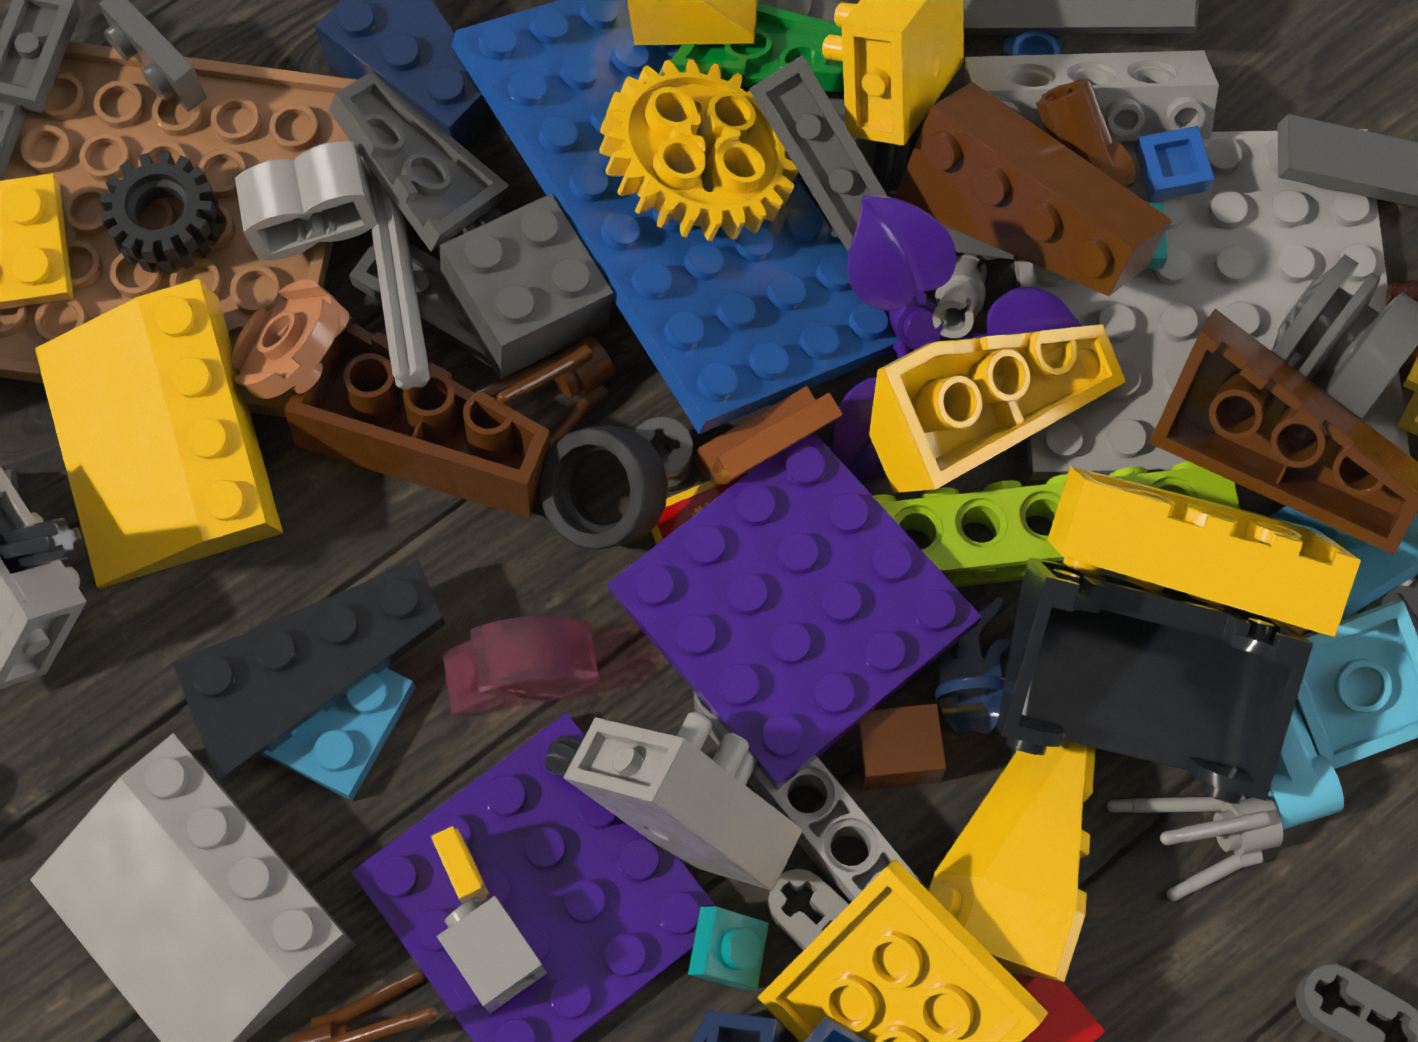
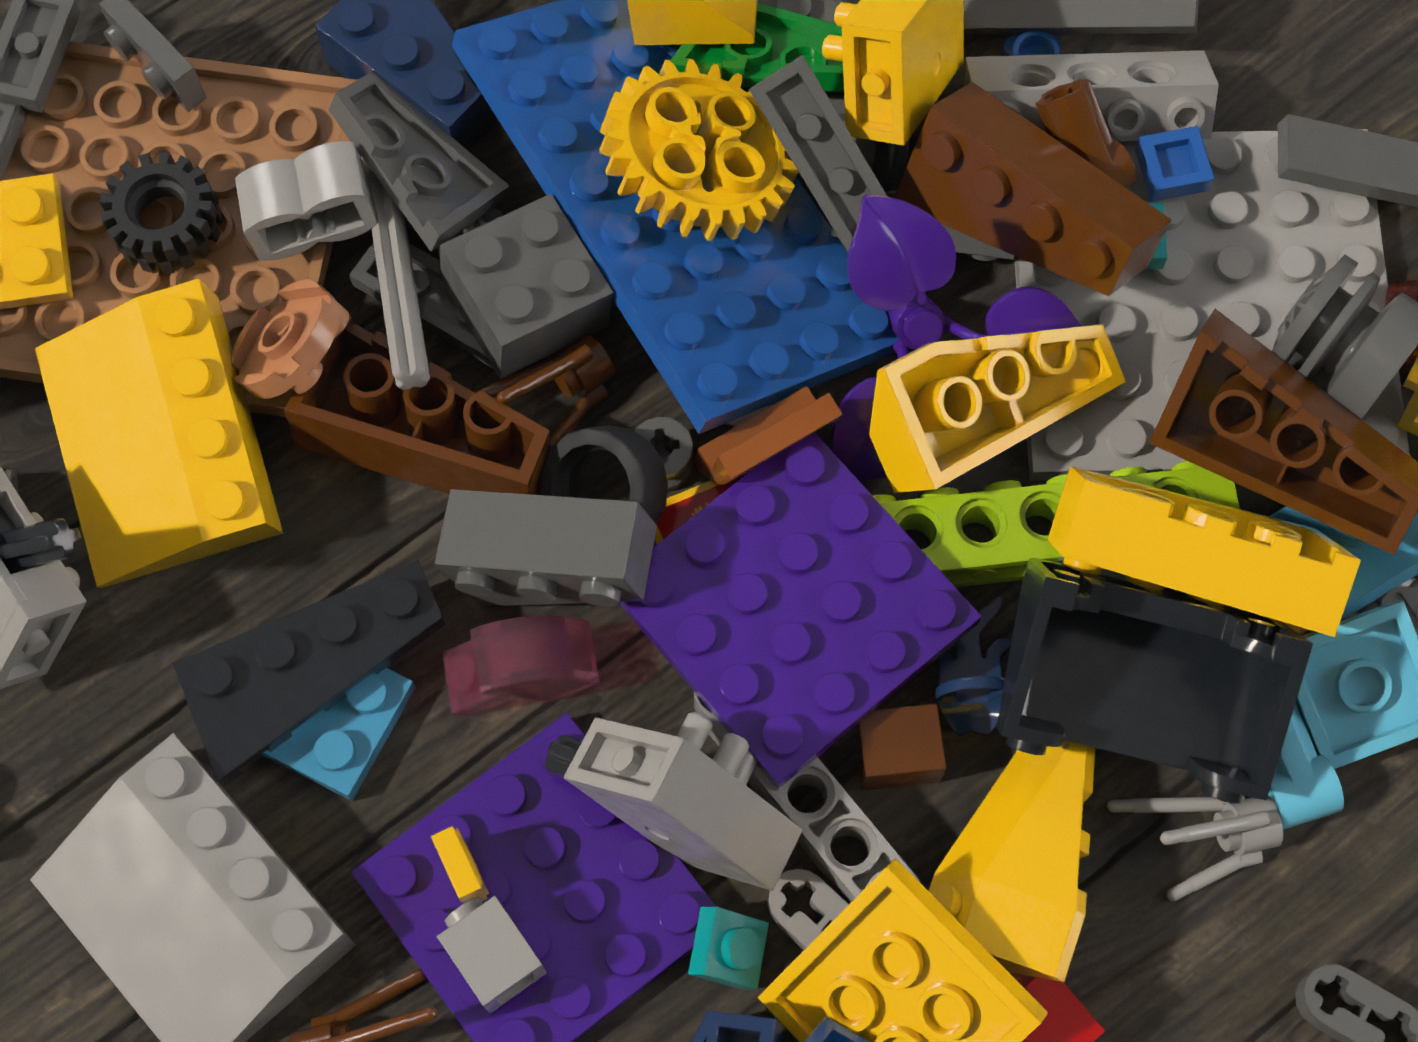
(545, 549): none -> dark grey wedge
(960, 297): light grey pin -> none

